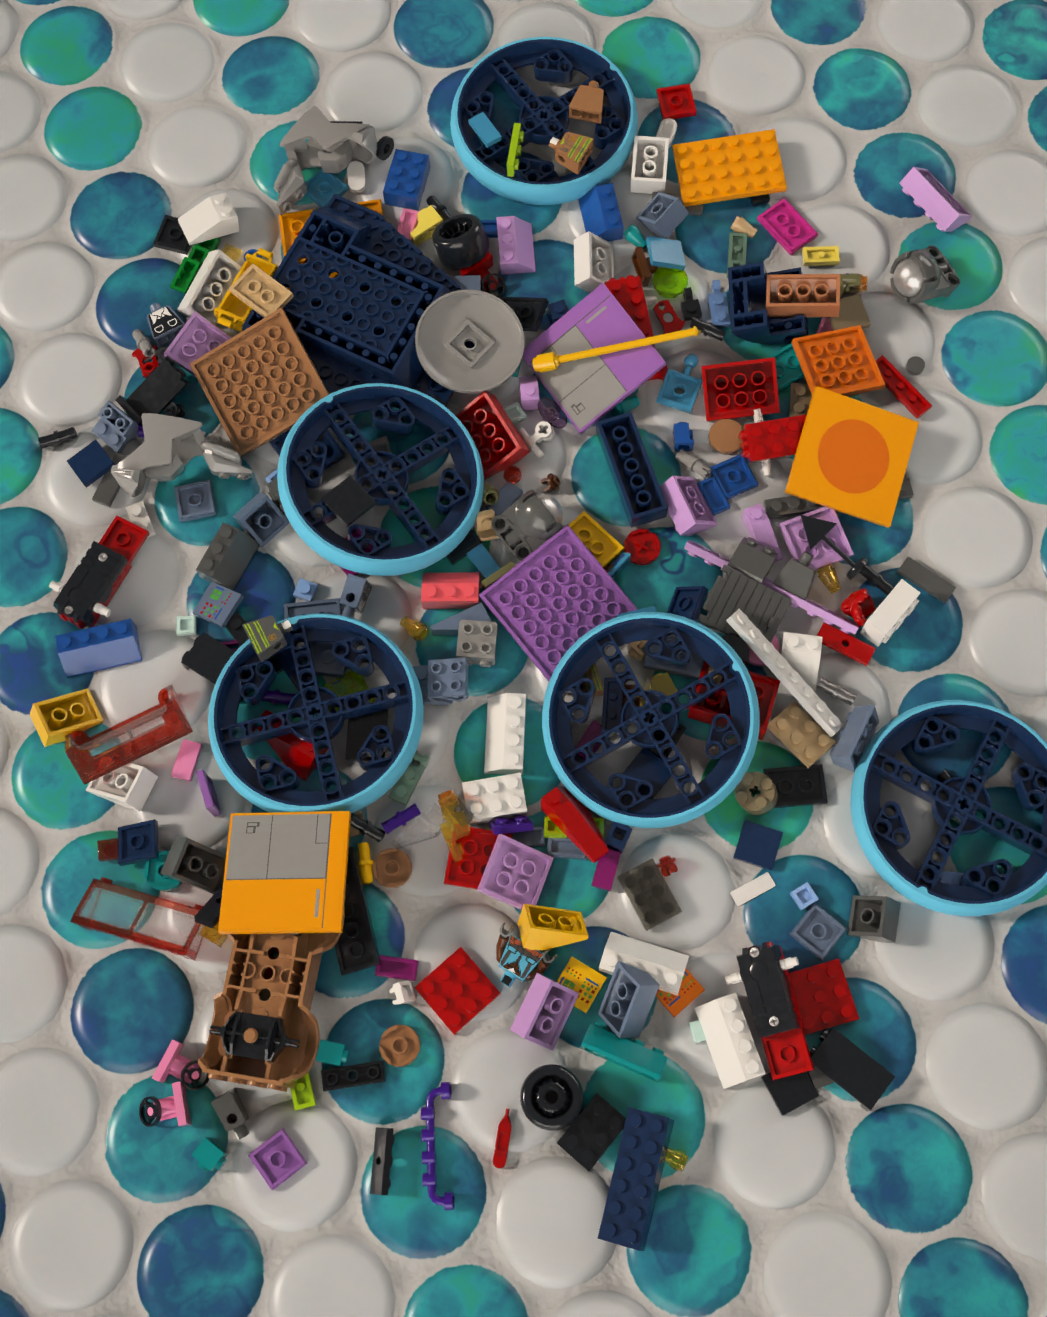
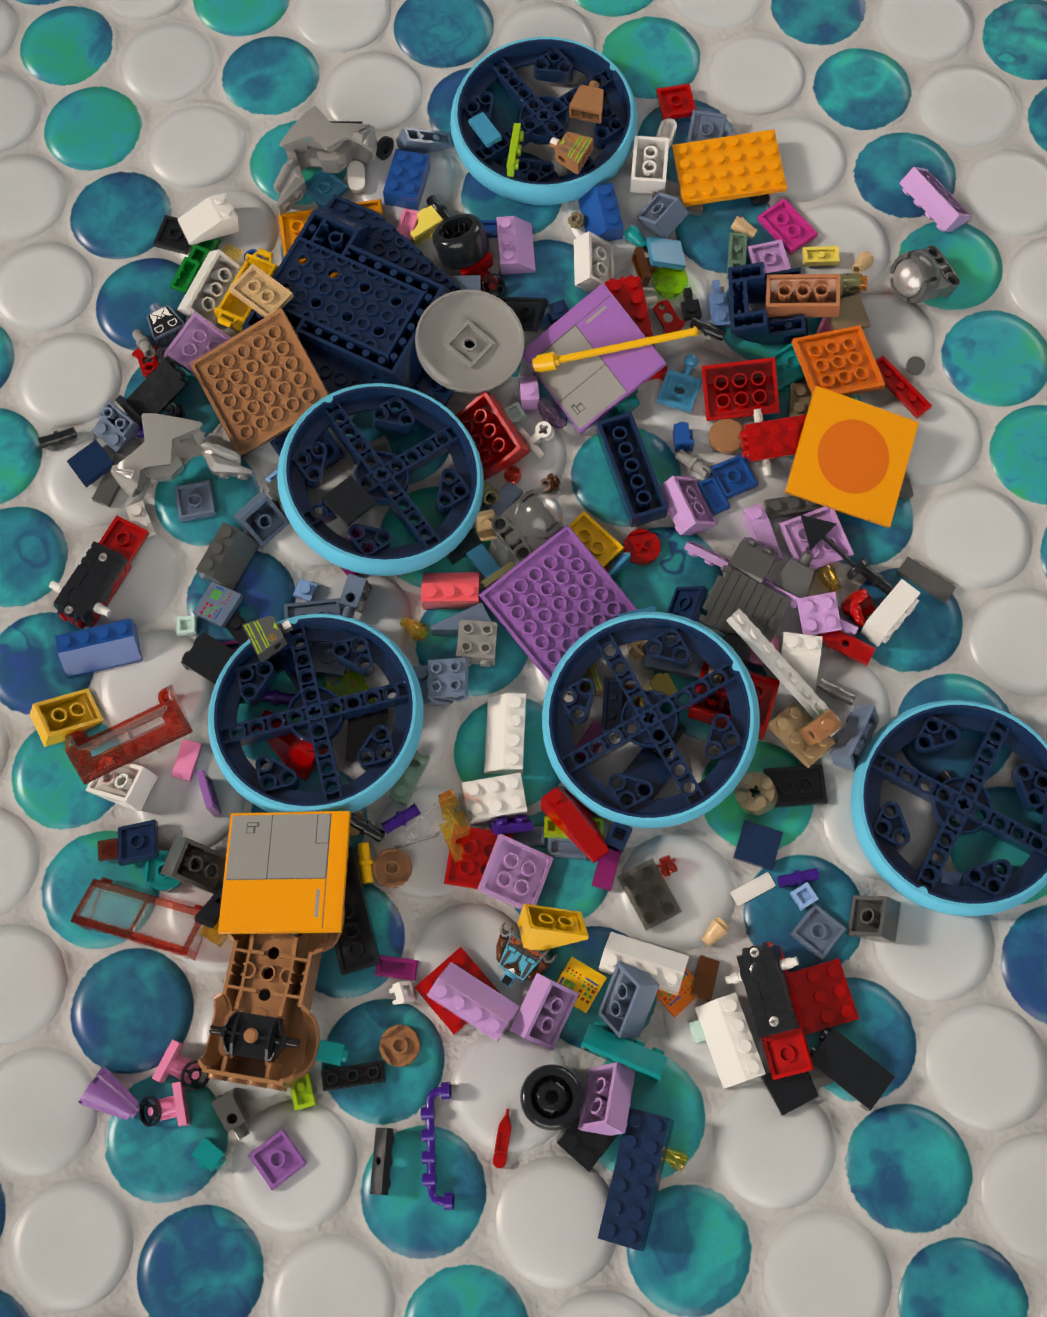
(109, 1096): none -> medium lavender cone
(423, 140): none -> sand blue slope
(473, 1001): none -> lavender slope
(576, 224): none -> dark tan plate
(607, 1099): none -> lavender slope
(704, 978): none -> reddish brown tile
(706, 125): none -> sand blue tile
(715, 931): none -> tan cone
(771, 253): none -> lavender plate
(798, 877): none -> dark purple pin
(819, 613): none -> lavender plate
(820, 726): none -> medium nougat torso
(863, 261): none -> tan cone

